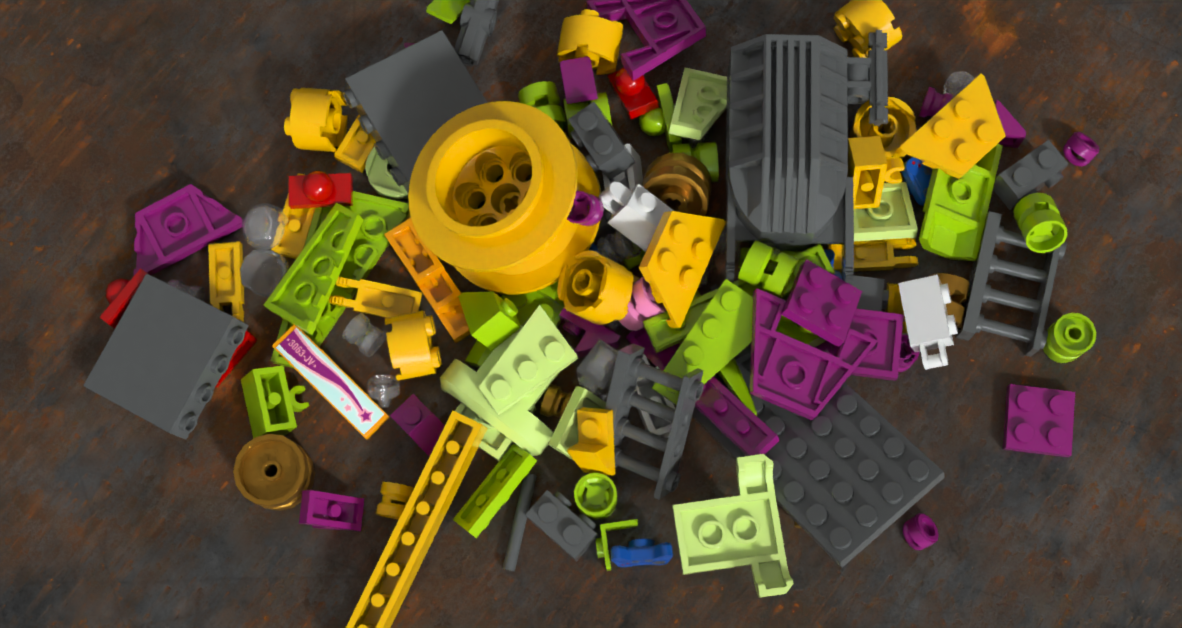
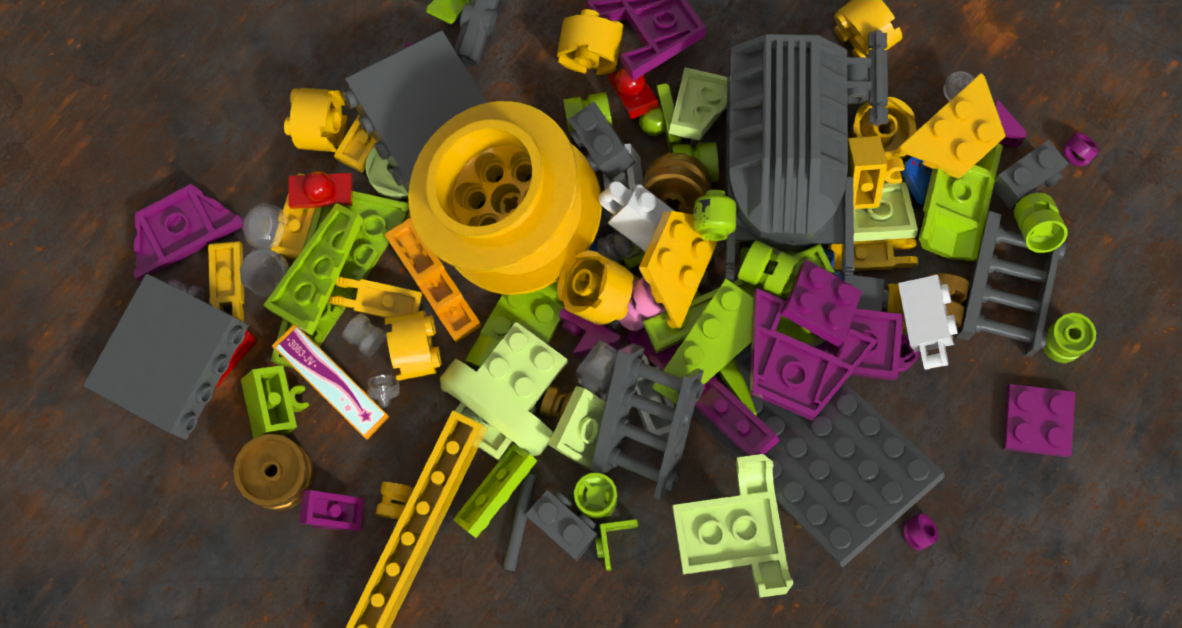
(119, 295): red tile -> none
(419, 423): magenta slope -> none
(489, 317): lime slope -> none
(527, 363): yellowish green wing -> none
(545, 98): lime wheel -> none
(578, 80): magenta slope -> none
(579, 212): magenta wheel -> none
(596, 441): yellow slope -> none
(641, 553): blue piece -> none
(714, 215): none -> lime head
(933, 102): magenta wheel -> none

